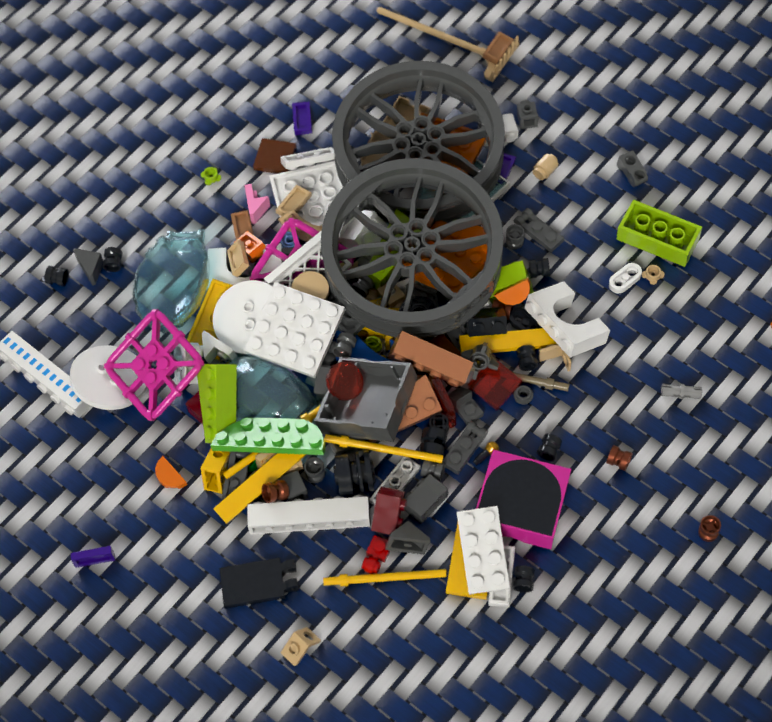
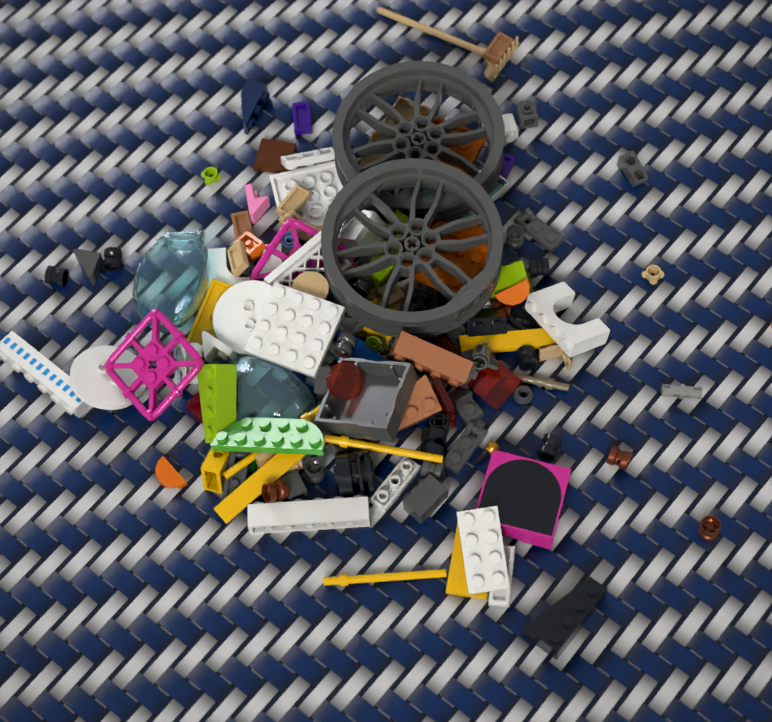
(92, 556): dark purple tile -> none
(252, 100): none -> dark blue slope
(256, 582): black tile -> none
(298, 645): tan bracket -> none
(375, 551): red plate -> none
(388, 510): dark red brick -> none
(408, 539): dark grey slope -> none
(523, 579): black wheel -> none
(545, 166): tan brick -> none
(563, 620): none -> black wedge
(624, 279): white plate -> none
(659, 233): lime brick -> none

